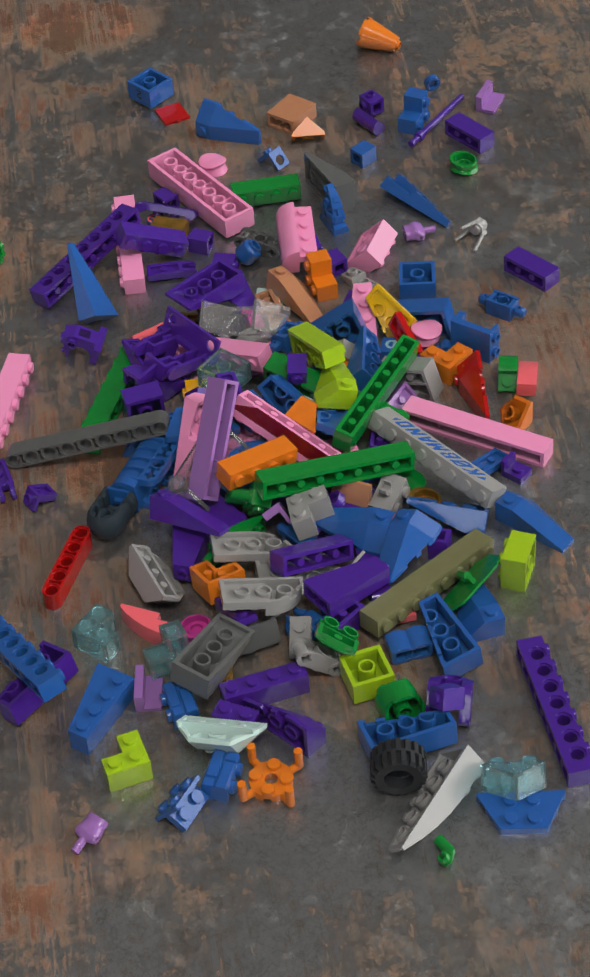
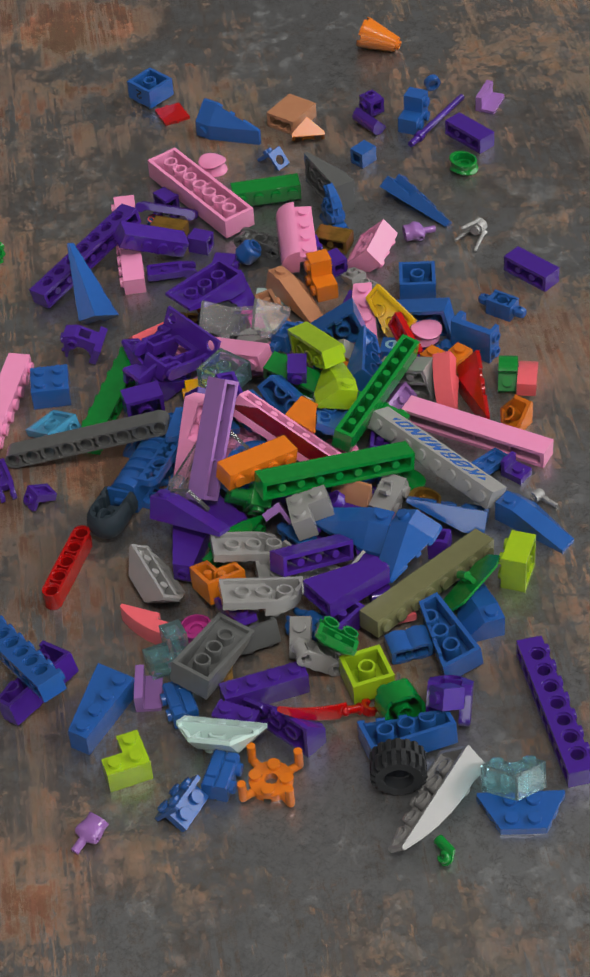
(50, 386): none -> blue brick
(53, 423): none -> dark azure plate
(96, 634): clear light blue brick -> none
(329, 712): none -> red sword
(335, 237): none -> pearl gold brick
(445, 379): none -> coral slope
(538, 494): none -> light grey hand

